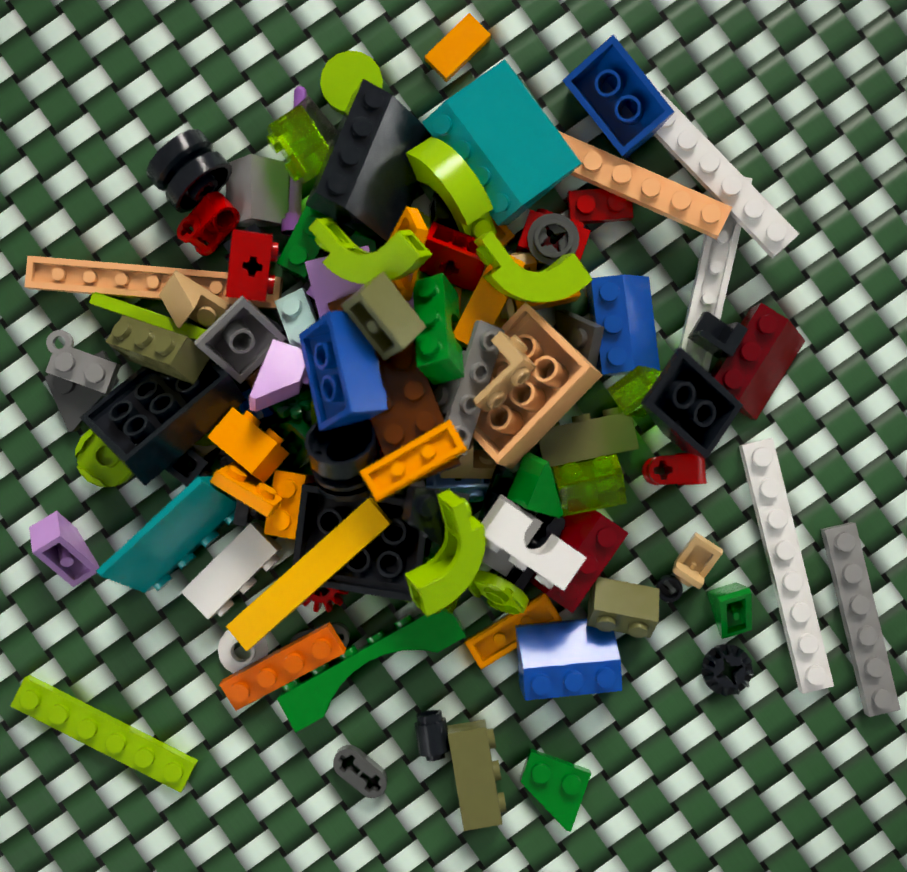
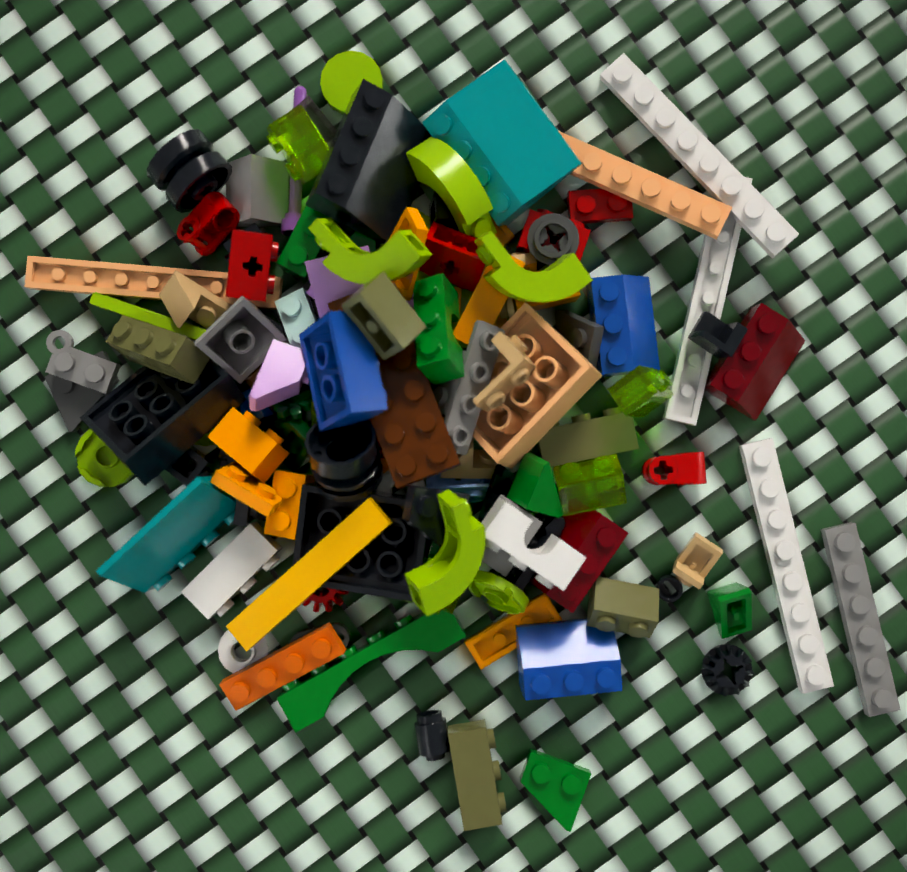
(62, 549): lavender slope -> none
(104, 733): lime plate -> none
(355, 777): dark grey beam -> none
(413, 461): light orange tile -> none
(457, 47): light orange tile -> none
(619, 97): blue slope -> none
(690, 405): black slope -> none

